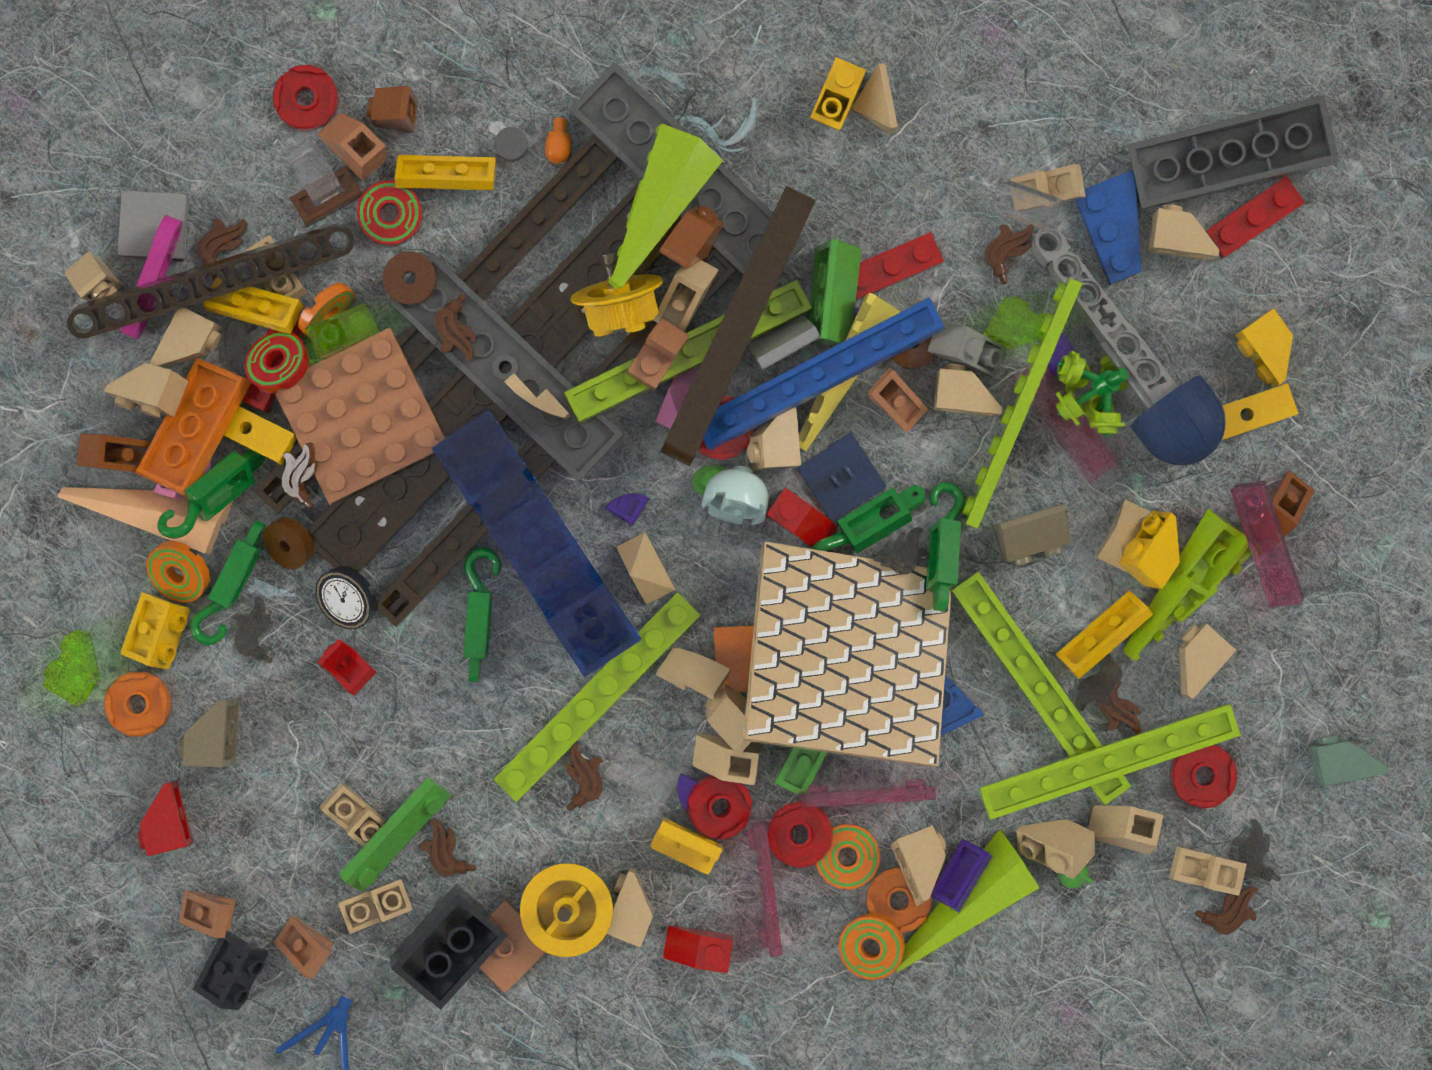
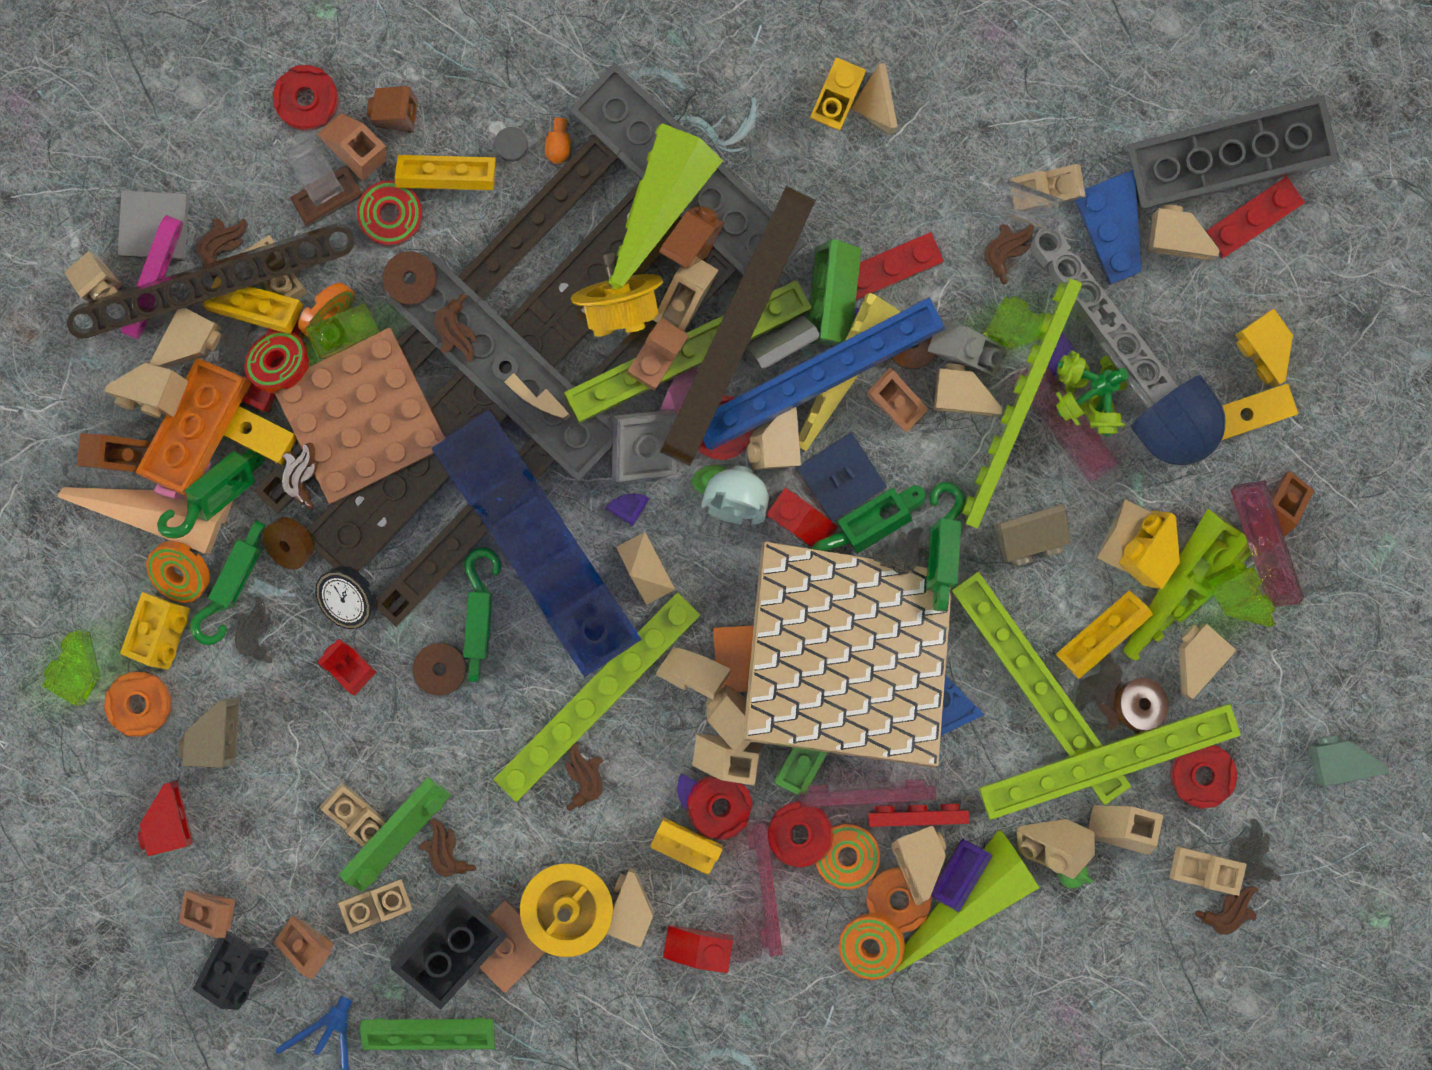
(424, 669): none -> reddish brown piece
(427, 1034): none -> bright green plate
(639, 443): none -> light grey tile
(918, 815): none -> red plate
(1128, 704): none -> piece
(1239, 596): none -> clear neon green slope

